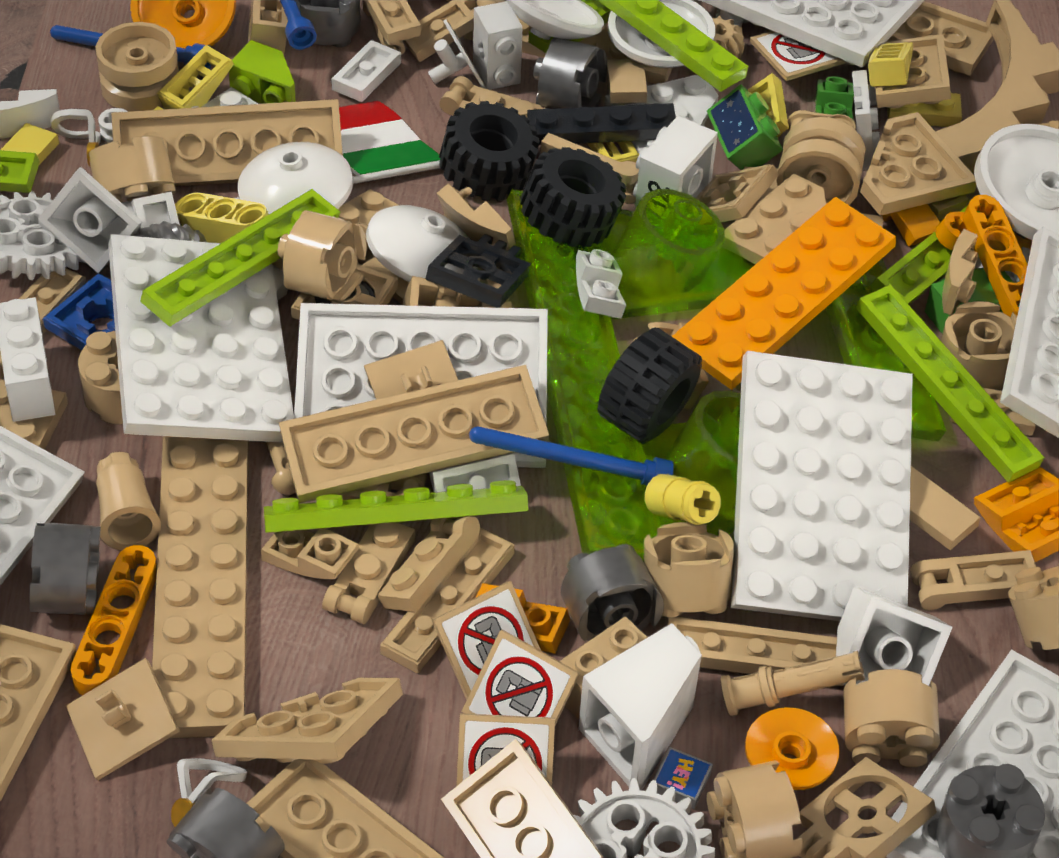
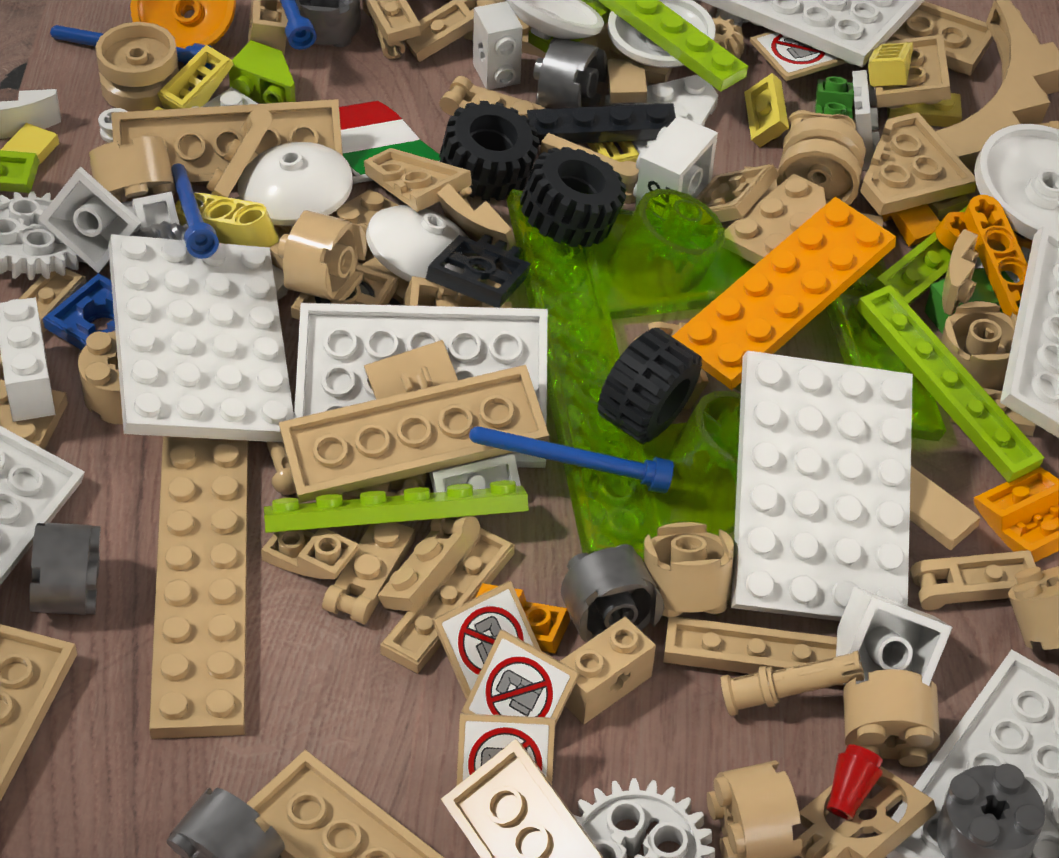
(79, 114): white piece -> none
(112, 619): light orange beam -> none
(122, 719): tan piece -> none
(124, 502): tan plant -> none
(199, 237): none -> blue piece
(224, 772): white piece -> none
(228, 262): lime plate -> none
(240, 152): none -> tan plate
(311, 726): tan plate -> none
(366, 71): white plate -> none
(413, 177): none -> tan wing
(451, 62): white shield -> none
(598, 283): white slope -> none
(640, 702): white slope -> none
(682, 499): light yellow piece -> none
(683, 773): tile -> none
(744, 128): brick -> none
(798, 734): light orange dish -> none
(854, 778): none -> red cone

